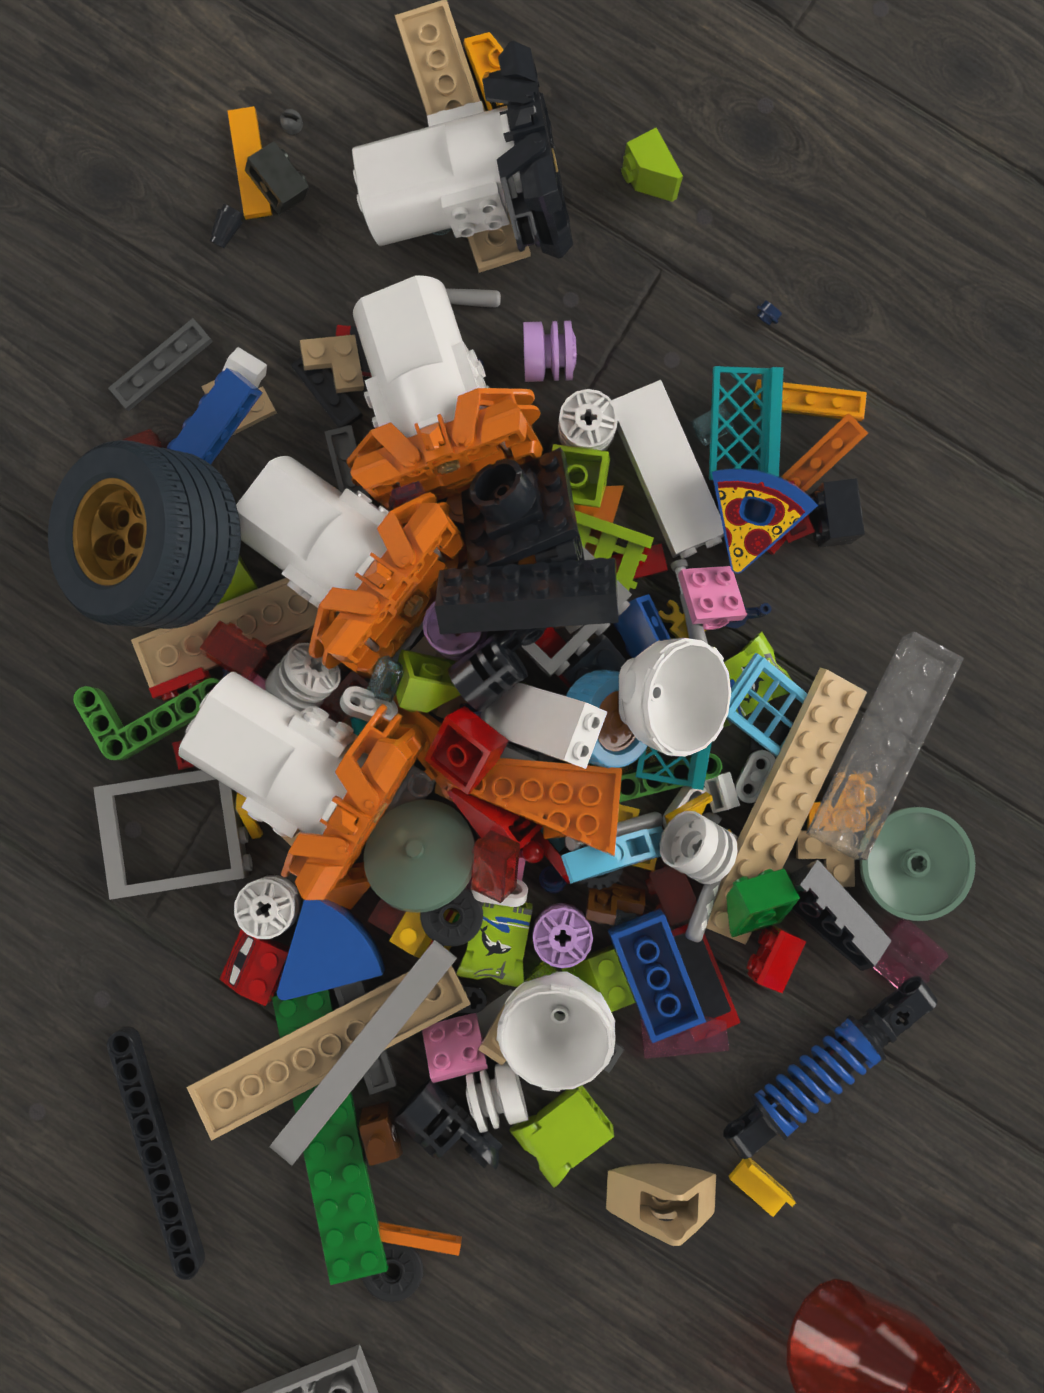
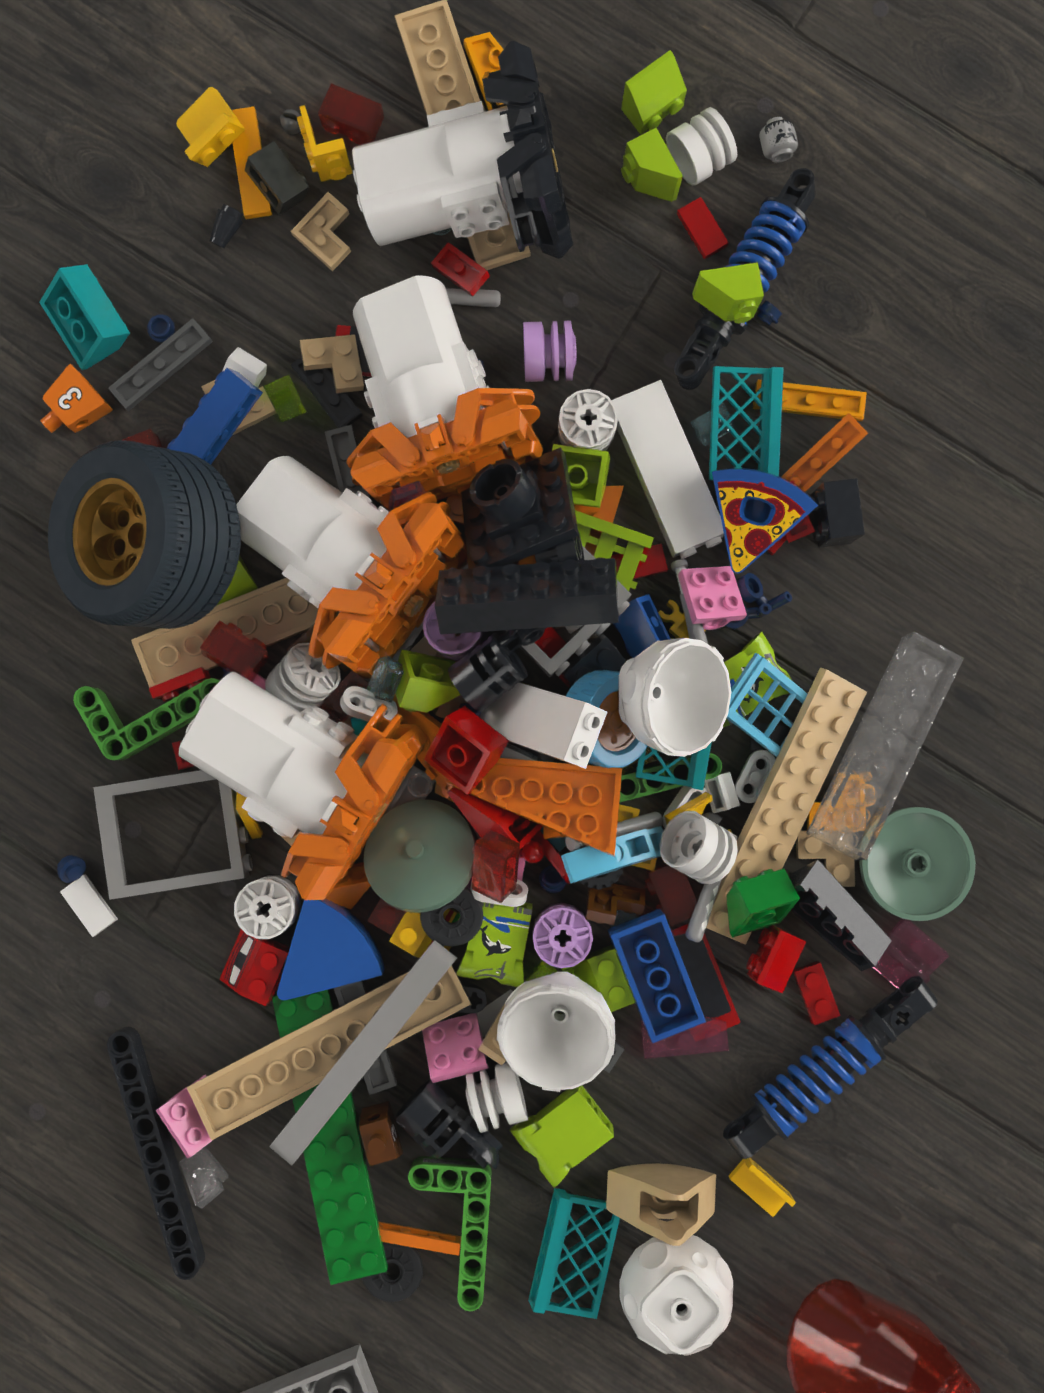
(71, 868): none -> dark blue plate
(73, 402): none -> orange torso
(83, 315): none -> teal slope
(88, 905): none -> white tile
(160, 328): none -> dark blue plate
(184, 1122): none -> bright pink plate
(203, 1176): none -> clear slope
(209, 127): none -> yellow bracket
(285, 398): none -> clear neon green panel
(317, 229): none -> tan plate
(327, 158): none -> yellow bracket
(351, 115): none -> clear red brick
(460, 269): none -> red plate
(472, 1219): none -> bright green beam
(551, 1256): none -> teal fence
(654, 93): none -> lime slope
(669, 1275): none -> white rock
(702, 146): none -> white wheel
(702, 228): none -> red tile
(730, 291): none -> lime slope
(752, 591): none -> dark blue plate
(778, 139): none -> light grey head
(783, 224): none -> piece
(816, 993): none -> red plate

